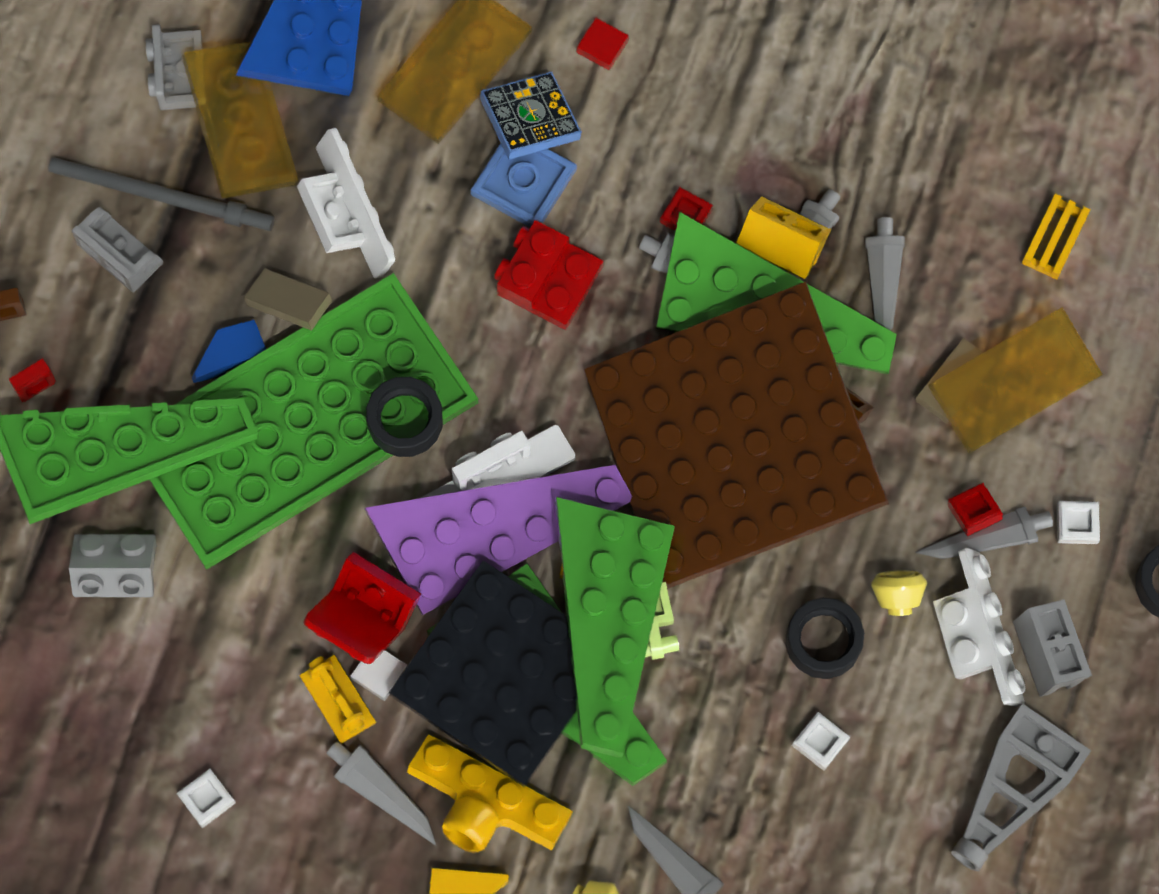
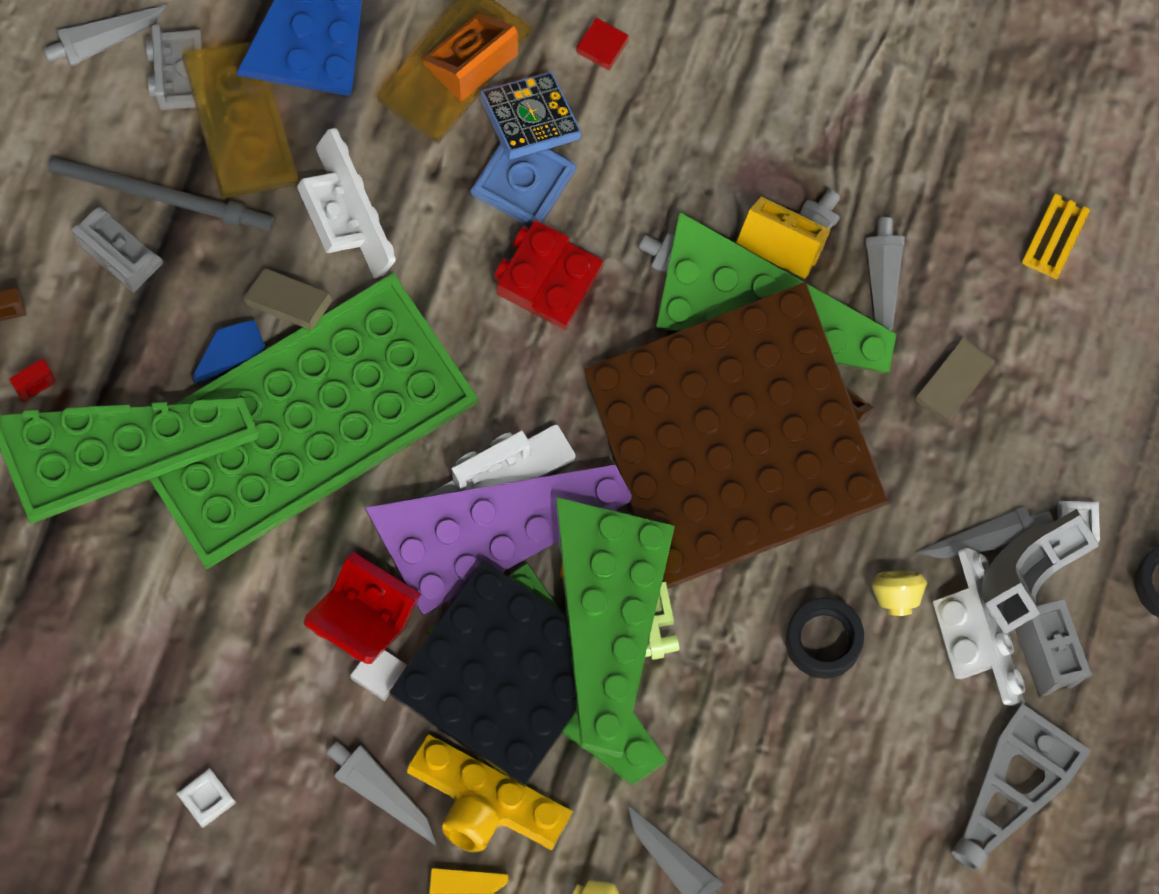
(91, 38): none -> light grey bar
(112, 565): light grey bracket -> none
(337, 698): yellow hinge -> none
(404, 387): black tyre -> none
(473, 54): none -> orange slope
(689, 205): red tile -> none
(821, 741): white tile -> none
(975, 509): red tile -> none
(1015, 380): clear yellow tile -> none
(1027, 562): none -> light grey arch

